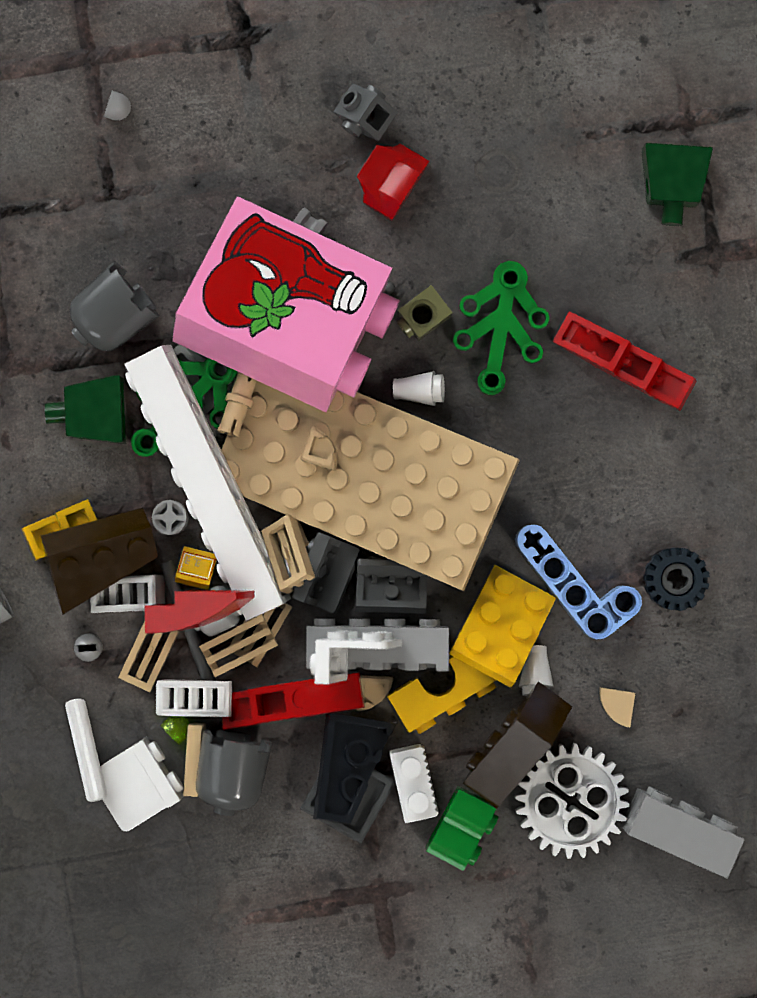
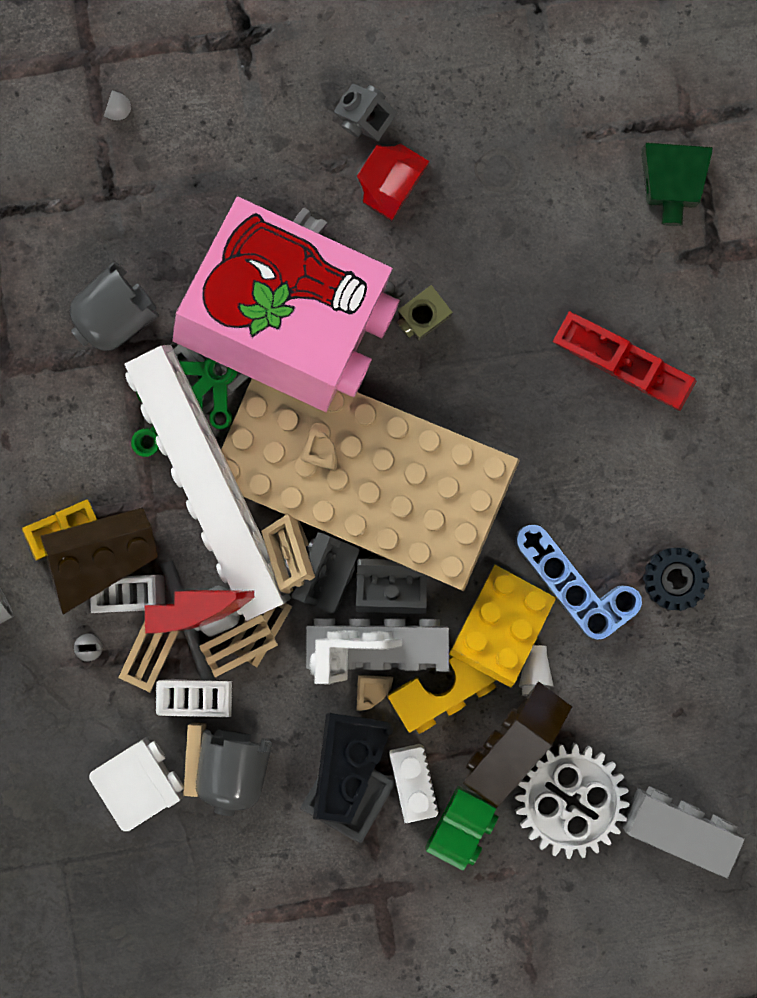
(85, 750): white axle -> none
(92, 410): dark green torso -> none
(164, 517): light grey wheel -> none
(176, 728): clear neon green hinge -> none
(196, 568): yellow tile -> none
(237, 404): tan pin -> none
(293, 701): red slope -> none
(420, 388): white cone -> none
(502, 322): green plant -> none
(618, 705): tan tile -> none

